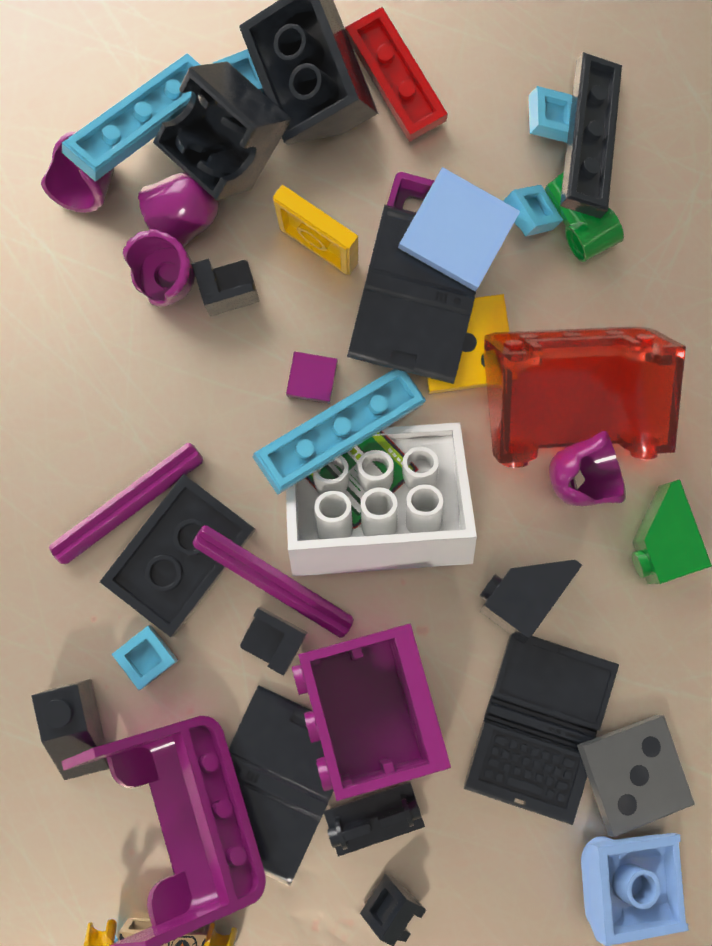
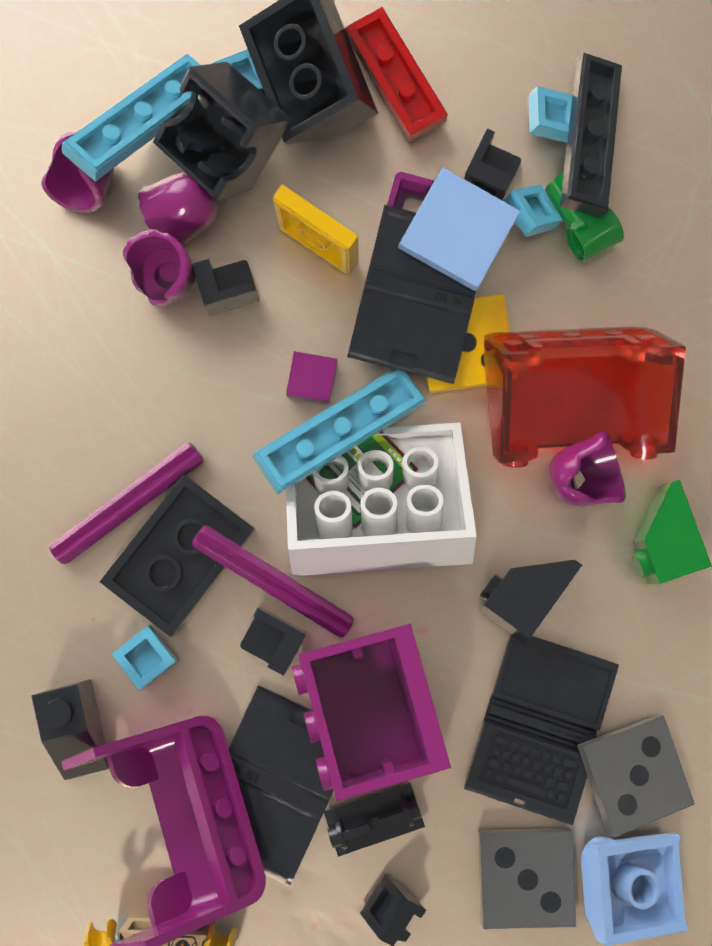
(492, 167): none -> black panel
(526, 878): none -> dark grey tile

